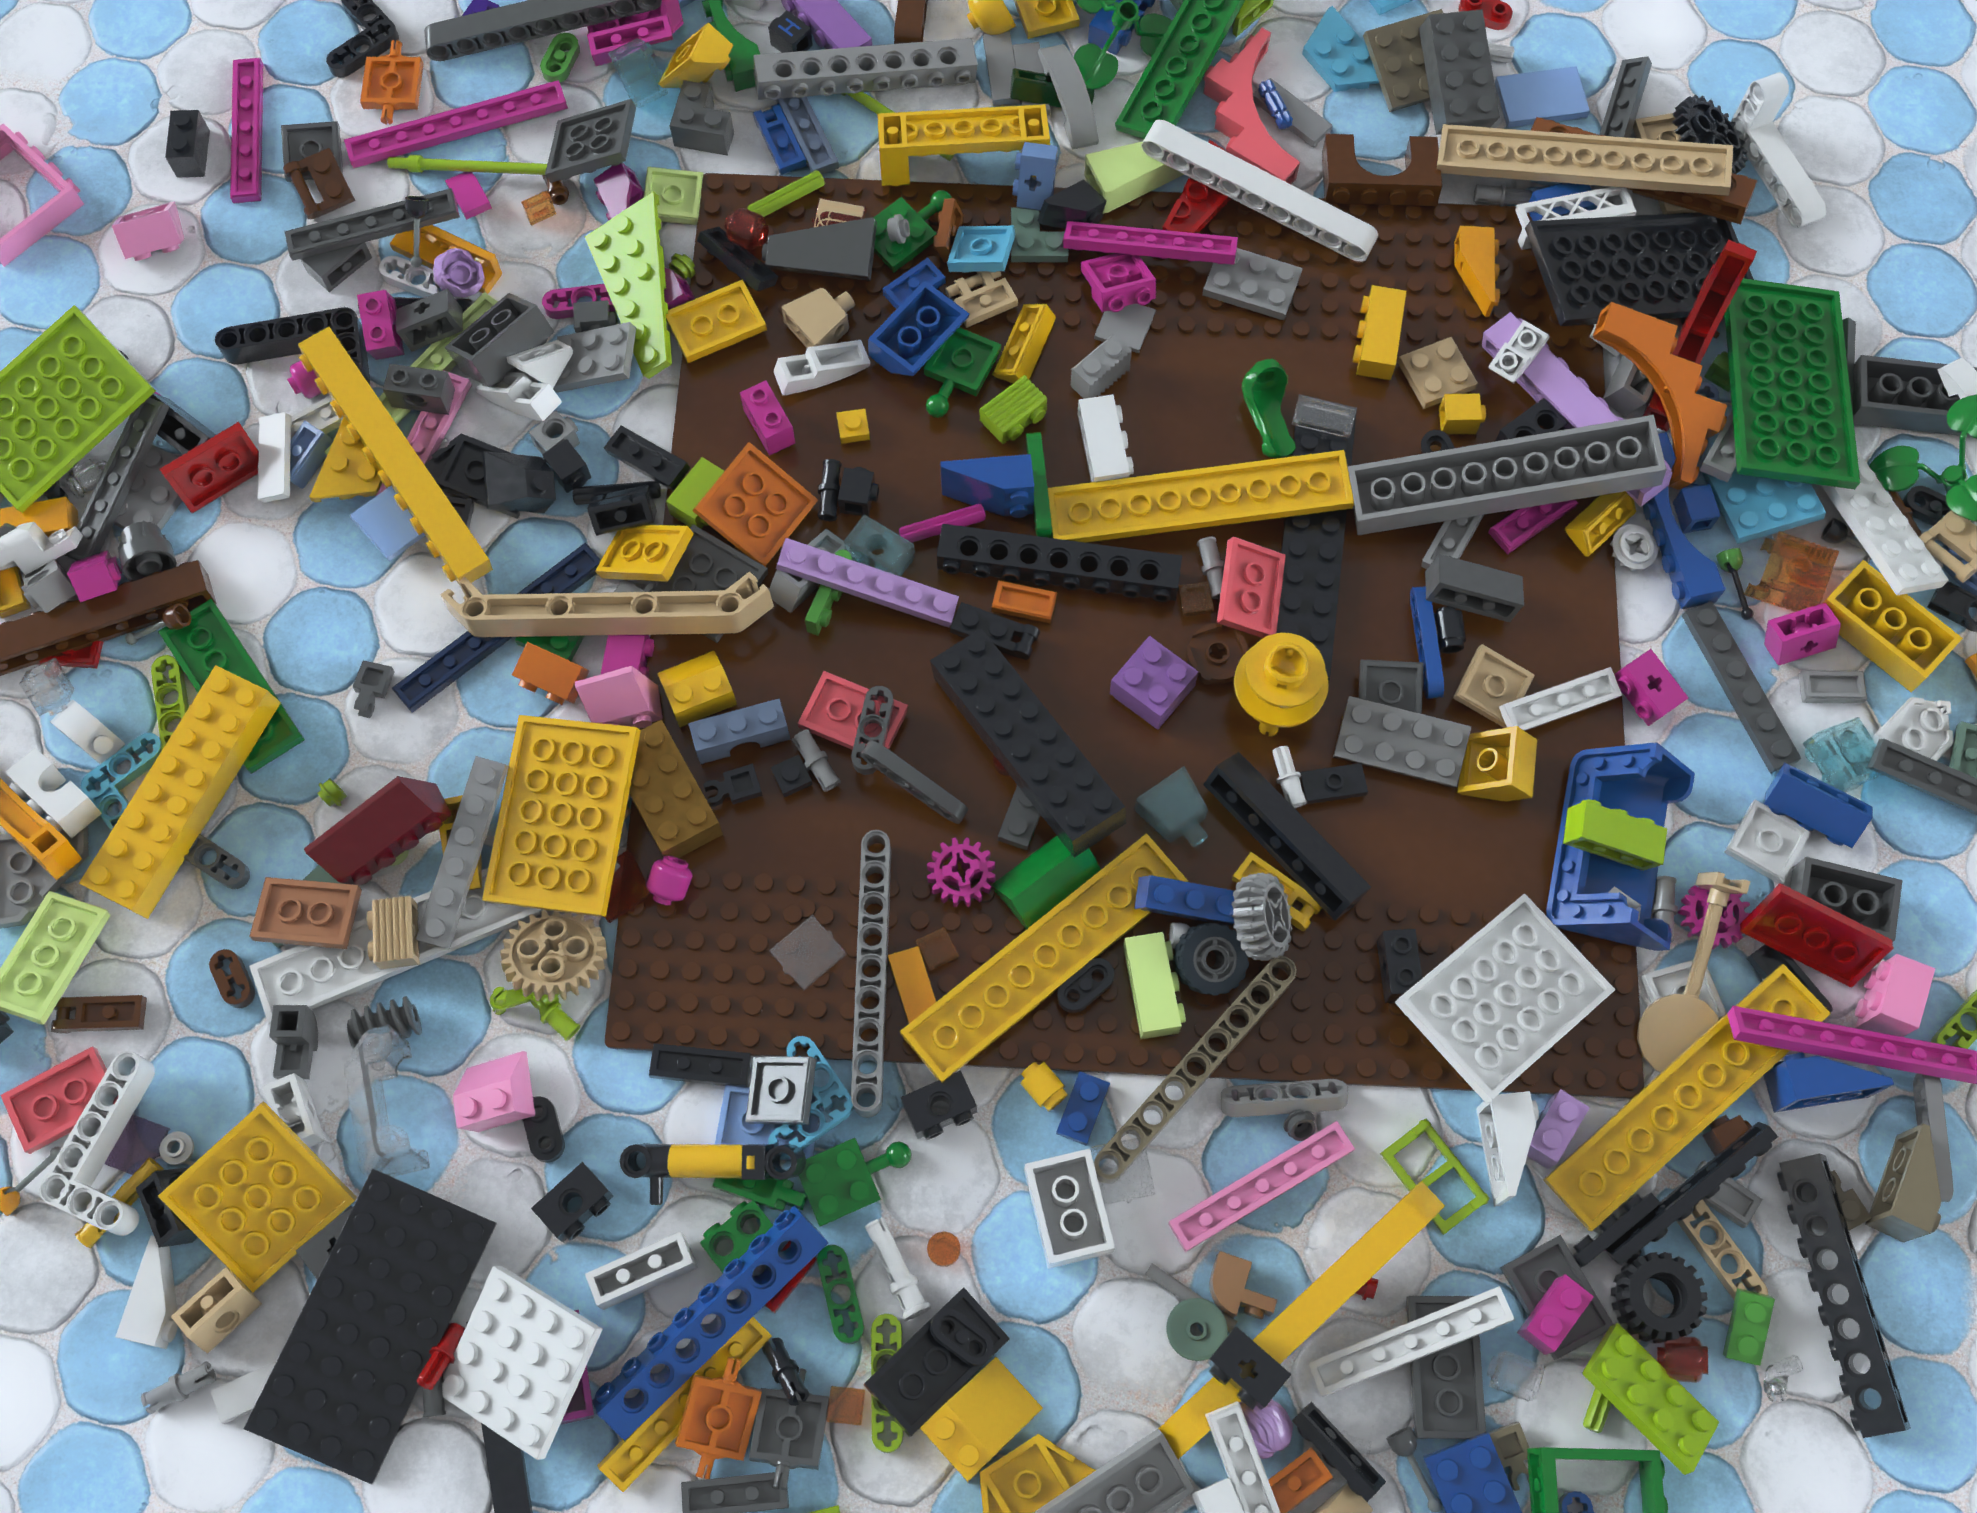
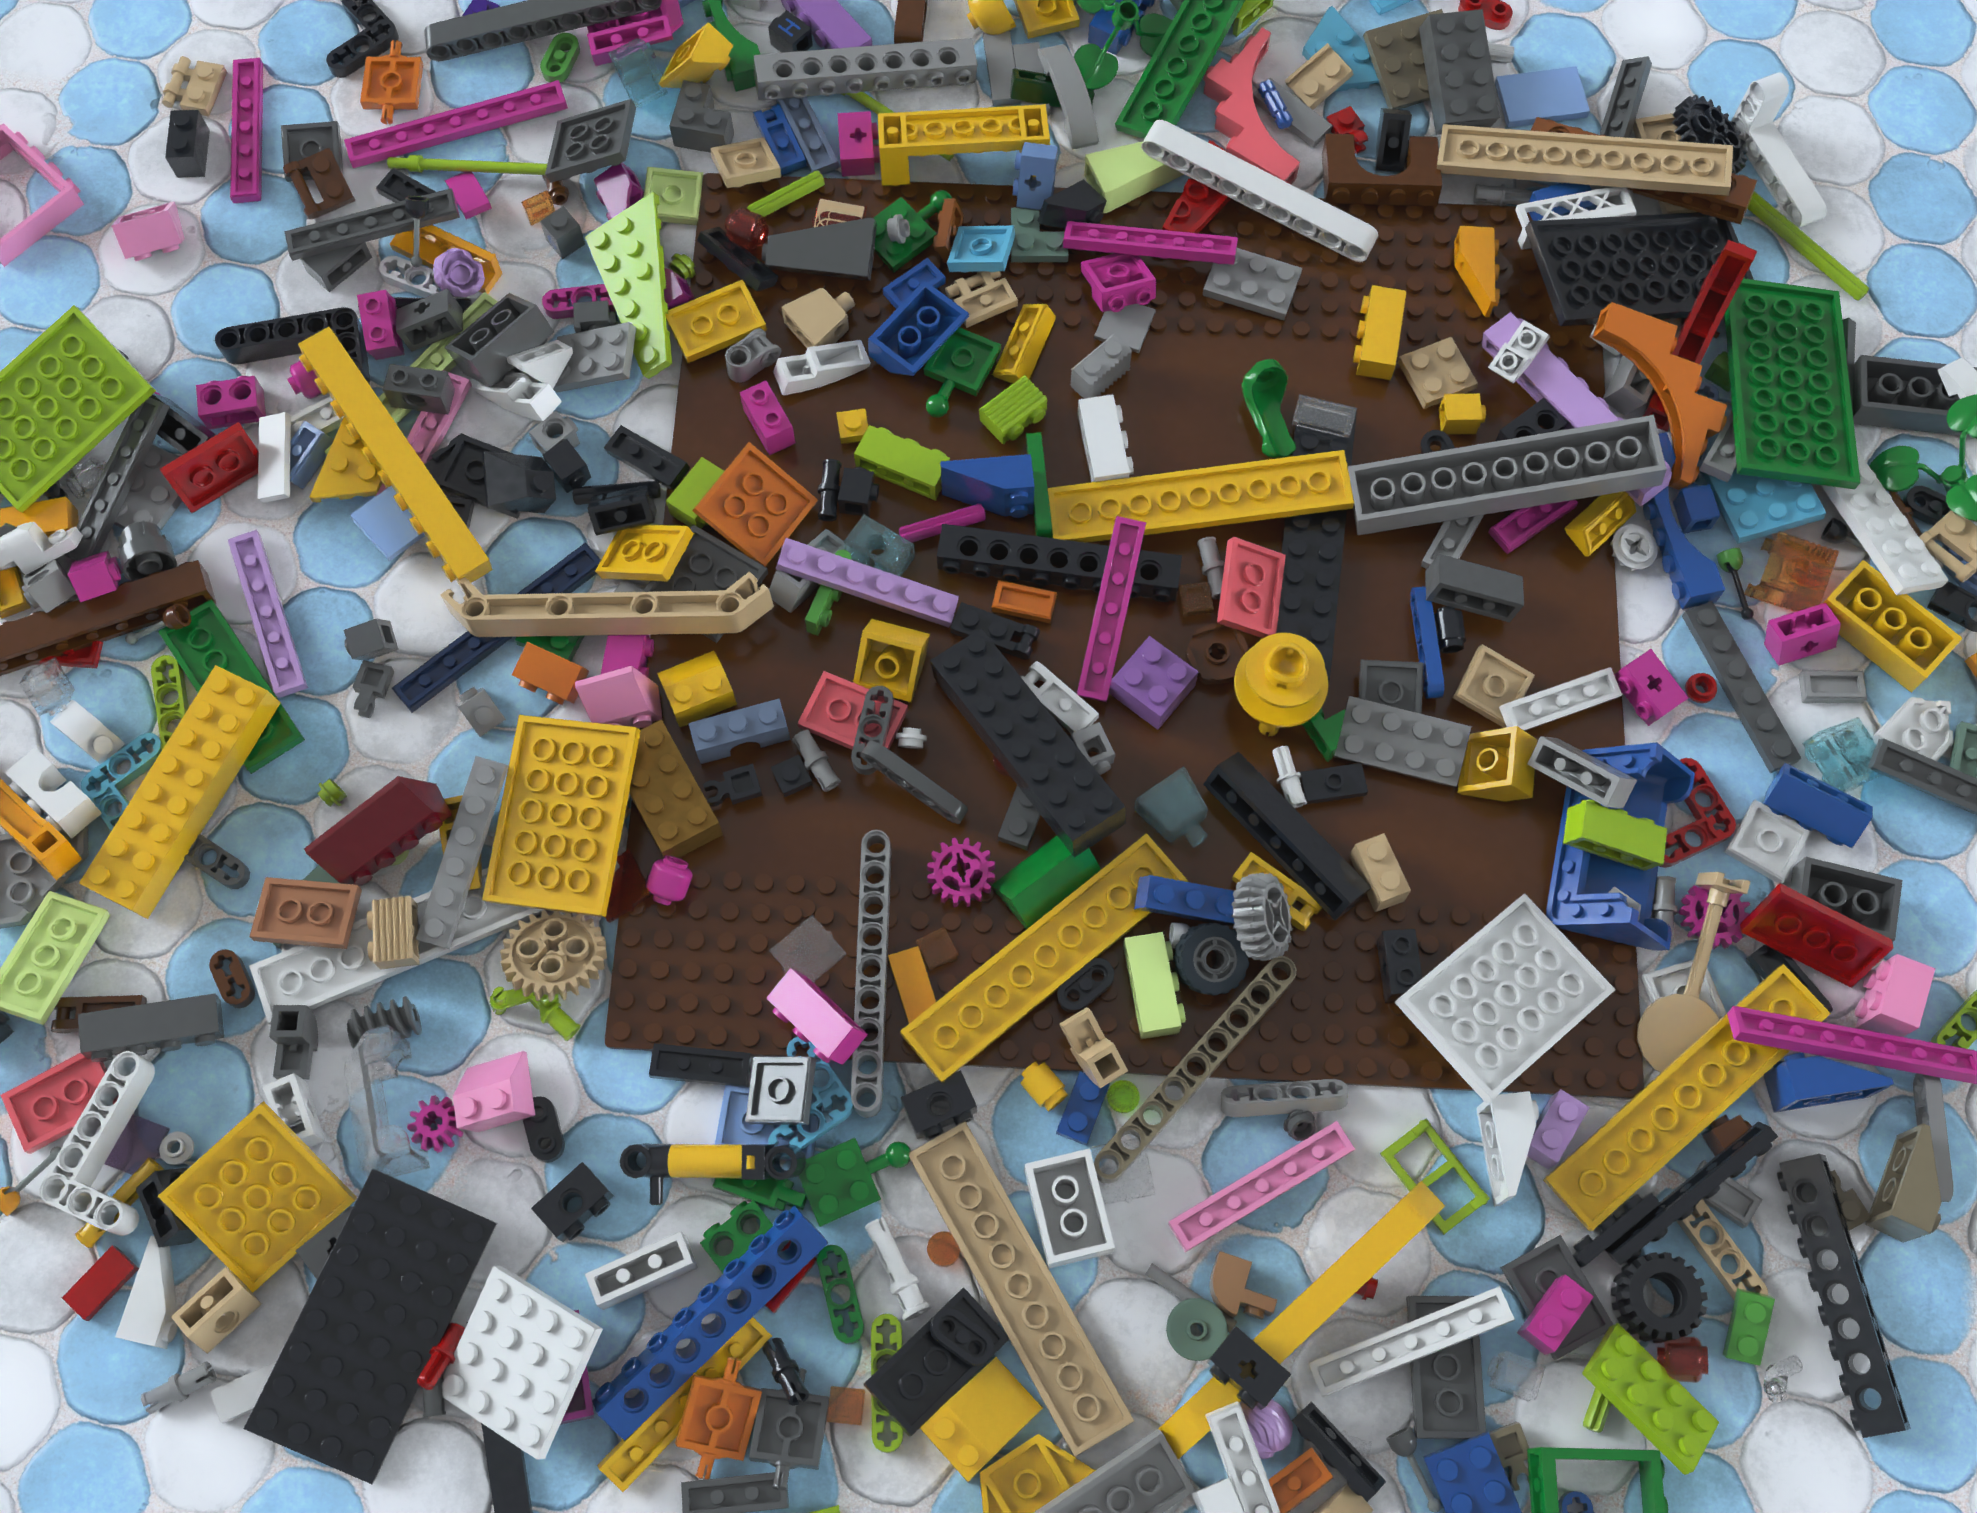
(100, 1283): none -> red tile
(150, 1027): none -> dark grey brick
(202, 88): none -> tan plate
(231, 404): none -> dark pink brick
(267, 614): none -> lavender plate
(370, 639): none -> dark grey brick
(398, 186): none -> black plate
(422, 1126): none -> dark pink gear
(480, 710): none -> light grey bracket
(562, 232): none -> dark grey brick
(745, 162): none -> tan plate
(754, 352): none -> light grey piece
(816, 1017): none -> brick
(856, 143): none -> dark pink brick
(891, 658): none -> yellow slope
(901, 461): none -> lime brick
(911, 738): none -> white plate
(1020, 1289): none -> tan plate
(1059, 699): none -> white plate
(1091, 1049): none -> tan brick
(1094, 739): none -> light grey brick
(1111, 609): none -> dark pink plate
(1123, 1096): none -> clear neon green plate
(1319, 77): none -> tan plate
(1325, 732): none -> green slope
(1348, 122): none -> red plate
(1381, 870): none -> tan brick
(1392, 139): none -> black slope
(1582, 772): none -> light grey brick
(1702, 826): none -> red beam
(1704, 680): none -> red plate
(1807, 247): none -> lime axle

